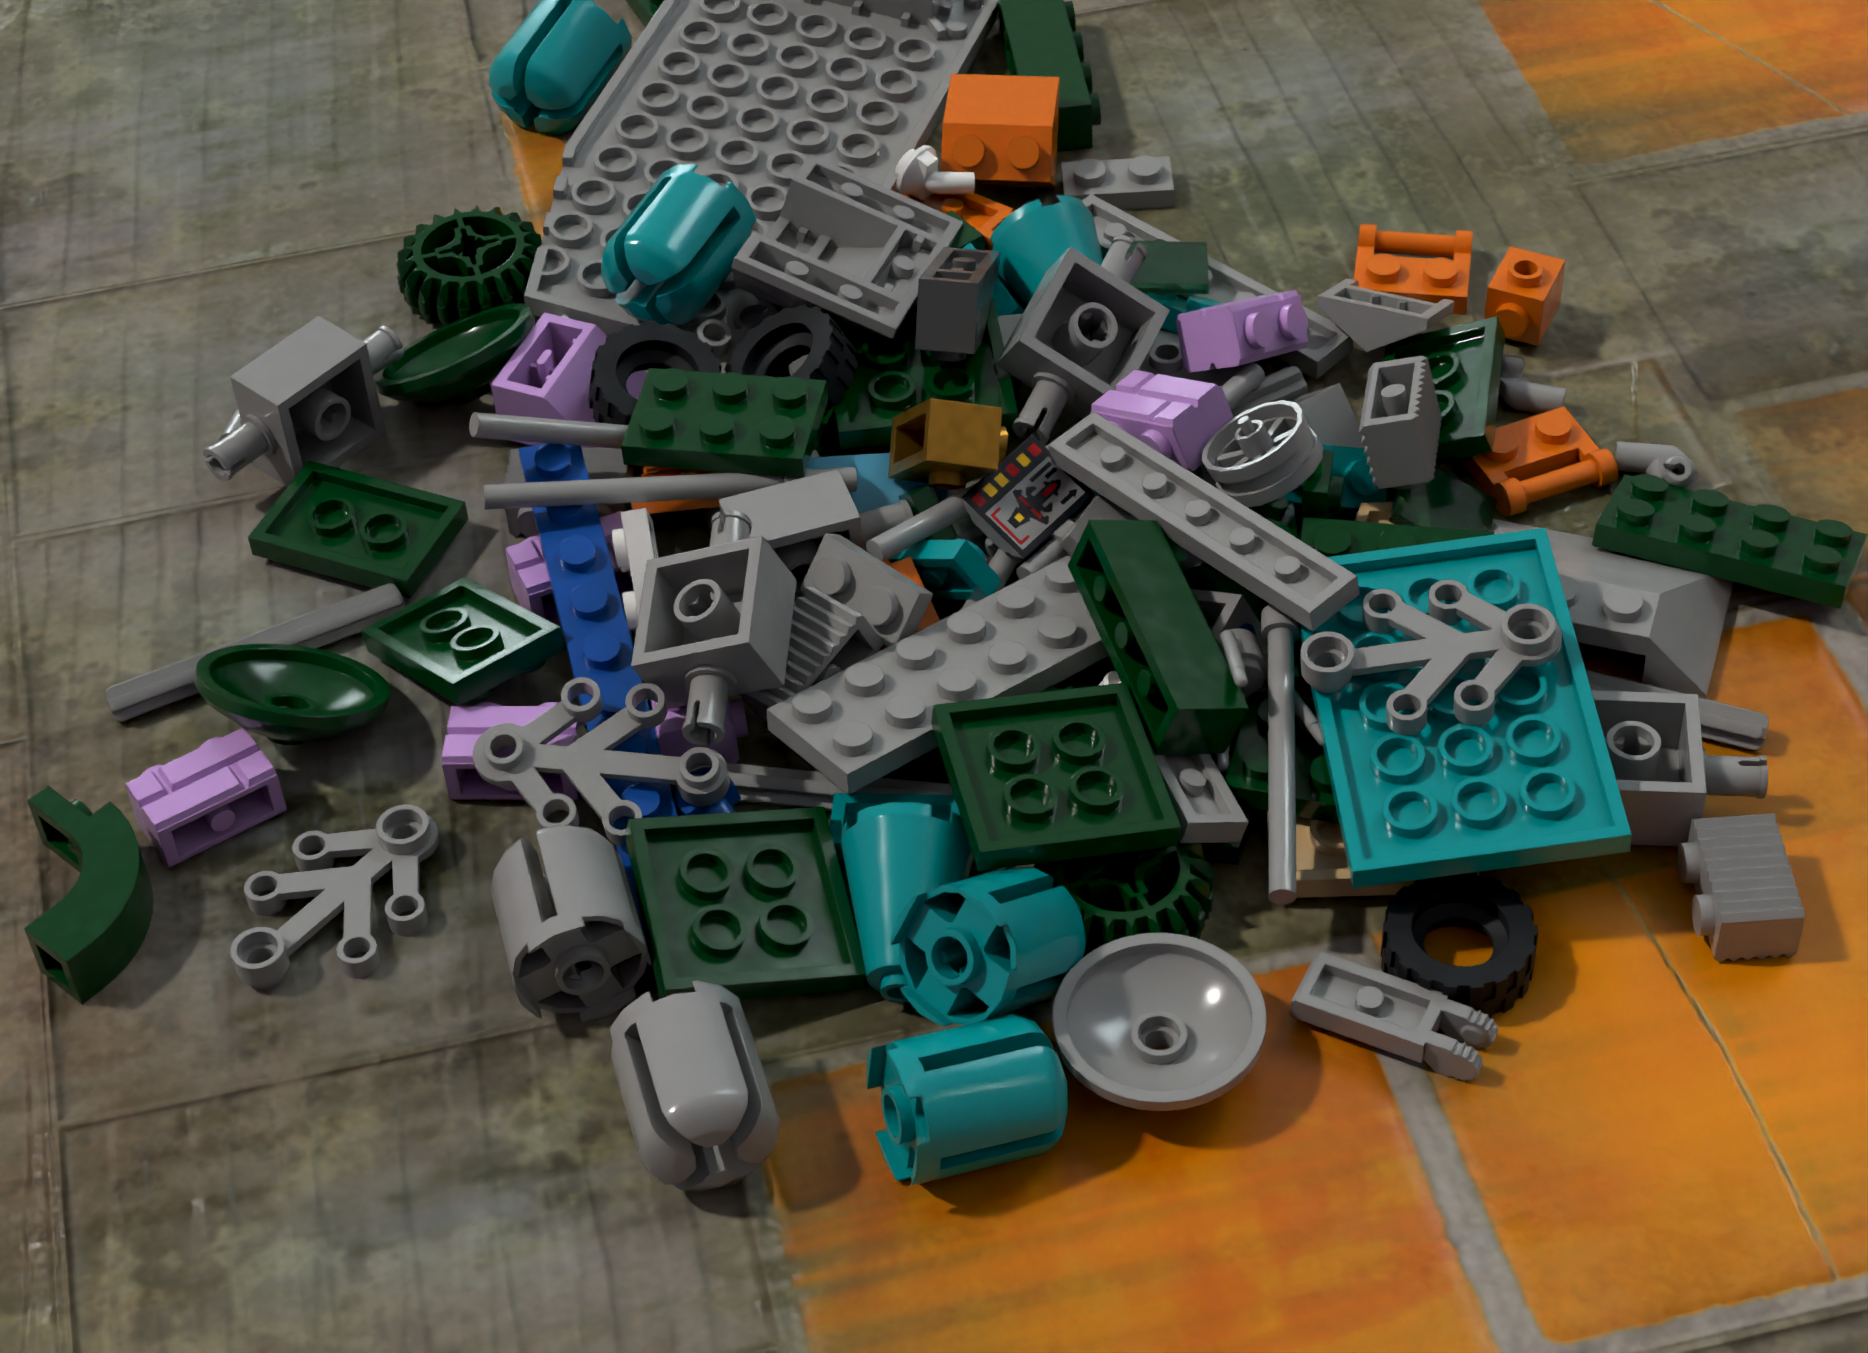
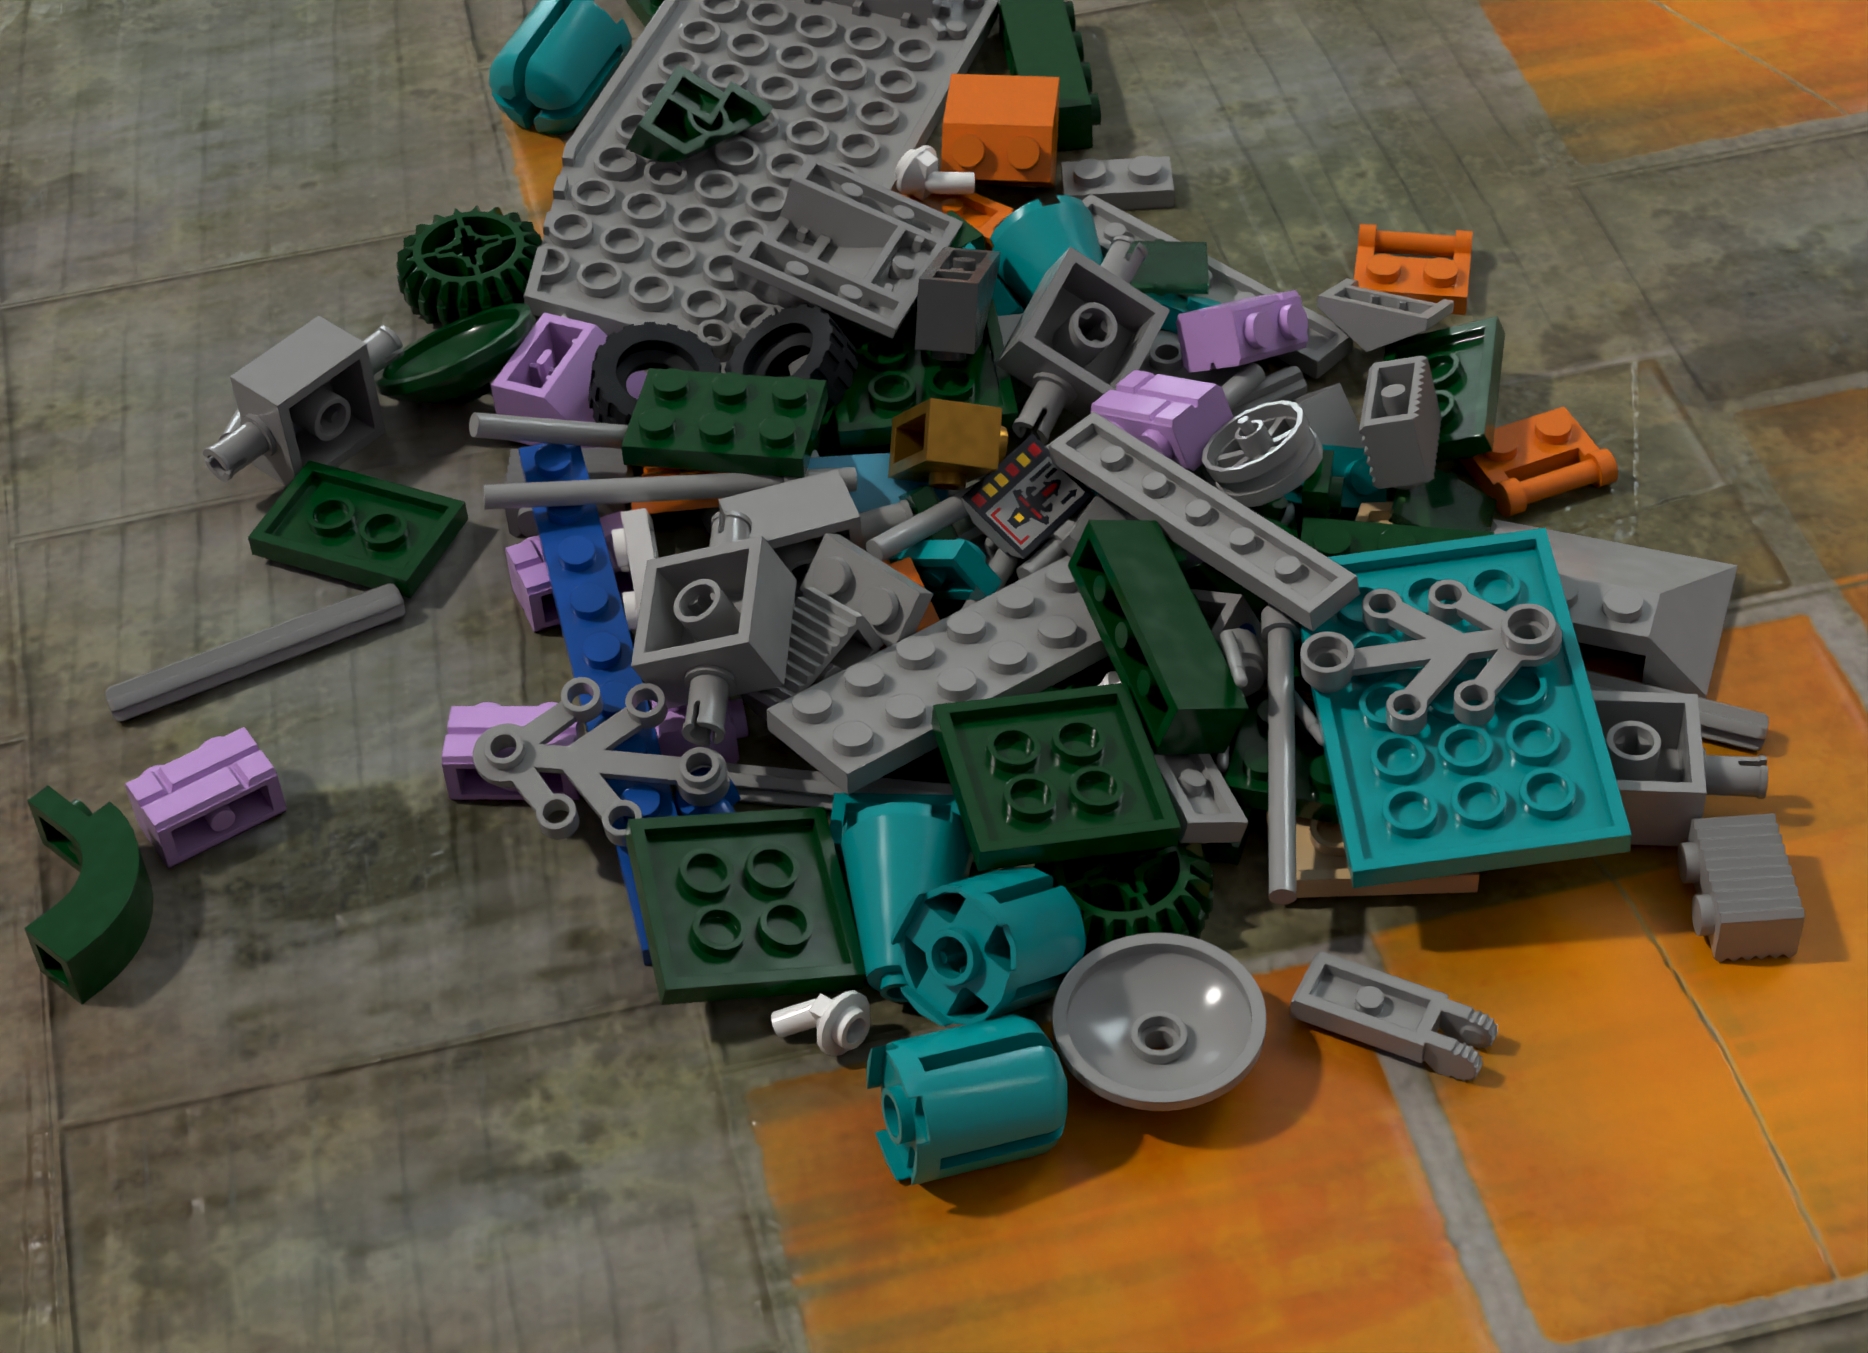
(291, 691): dark green dish -> none
(399, 842): light grey plant -> none
(464, 641): dark green plate -> none
(567, 919): light grey cylinder -> none
(676, 246): teal cylinder -> none
(694, 116): none -> dark green slope
(694, 1087): light grey cylinder -> none
(839, 1021): none -> white plate
(1468, 903): black tyre -> none
(1523, 395): light grey arm -> none
(1525, 294): orange brick -> none
(1657, 460): light grey arm -> none
(1731, 539): dark green plate -> none

